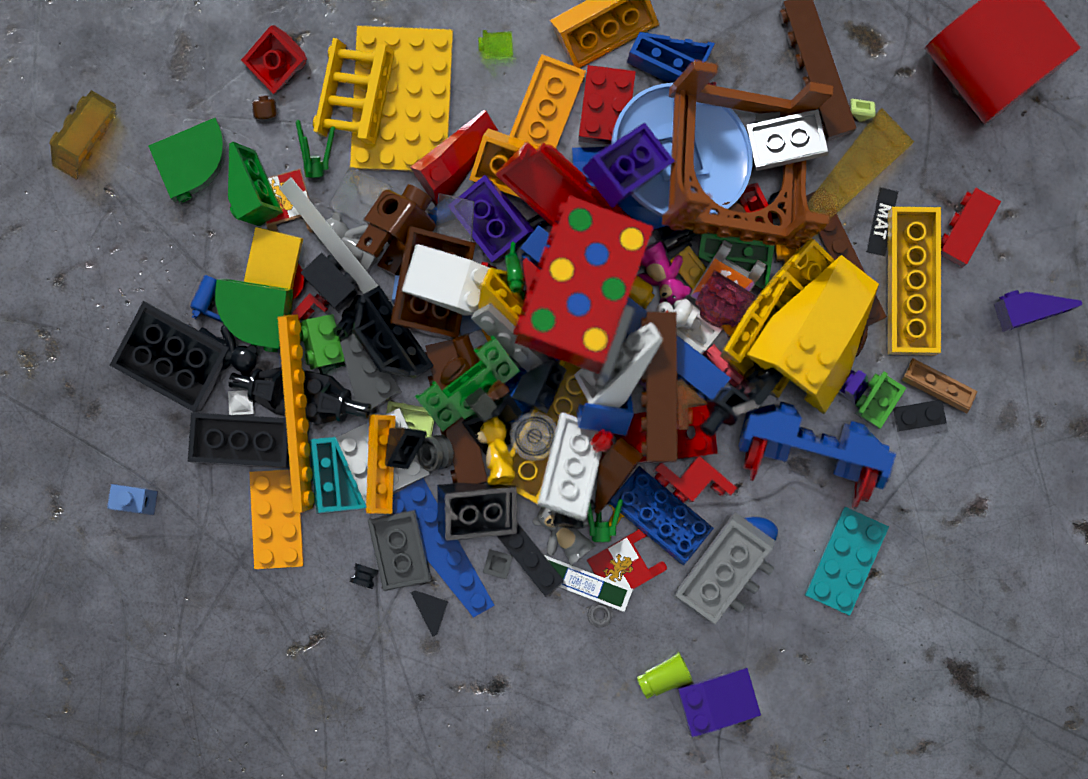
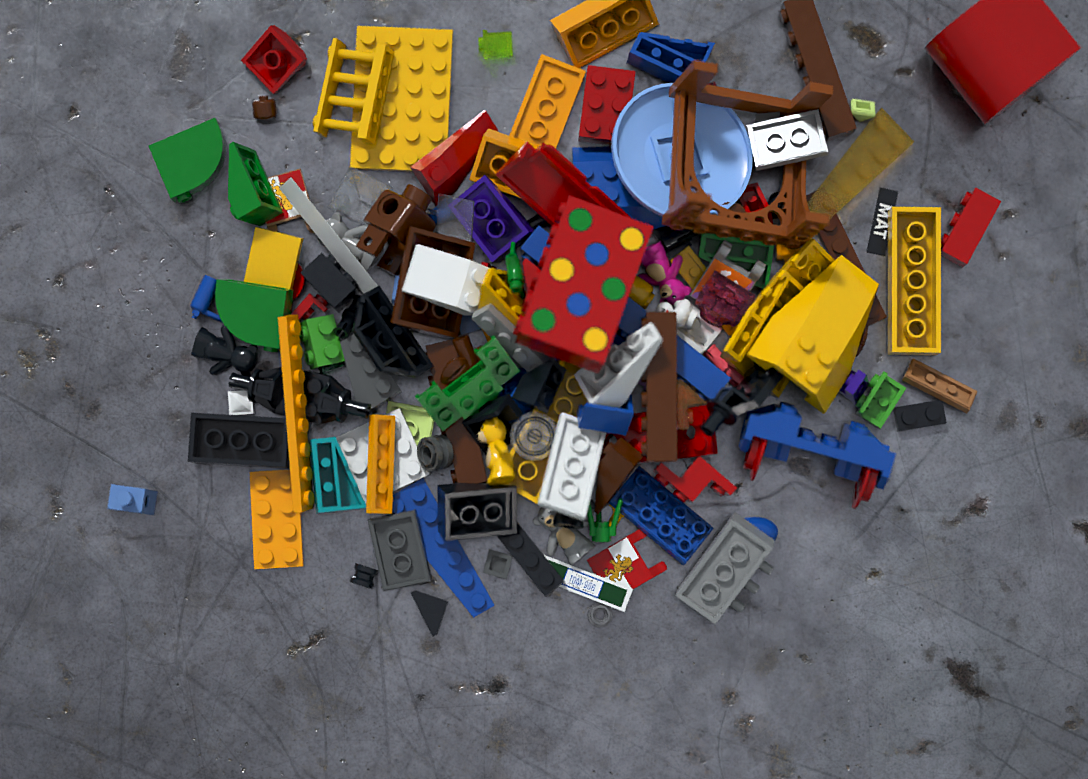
(81, 132): clear yellow wedge -> none
(170, 357): black slope -> none
(313, 165): green plant -> none
(403, 446): black slope -> none
(483, 403): pearl dark grey piece -> none
(602, 441): red plate -> none
(612, 356): dark grey tile -> none
(627, 164): dark purple slope -> none
(665, 677): lime plant -> none
(718, 702): dark purple slope -> none
(846, 561): teal plate -> none
(1028, 307): dark purple slope -> none

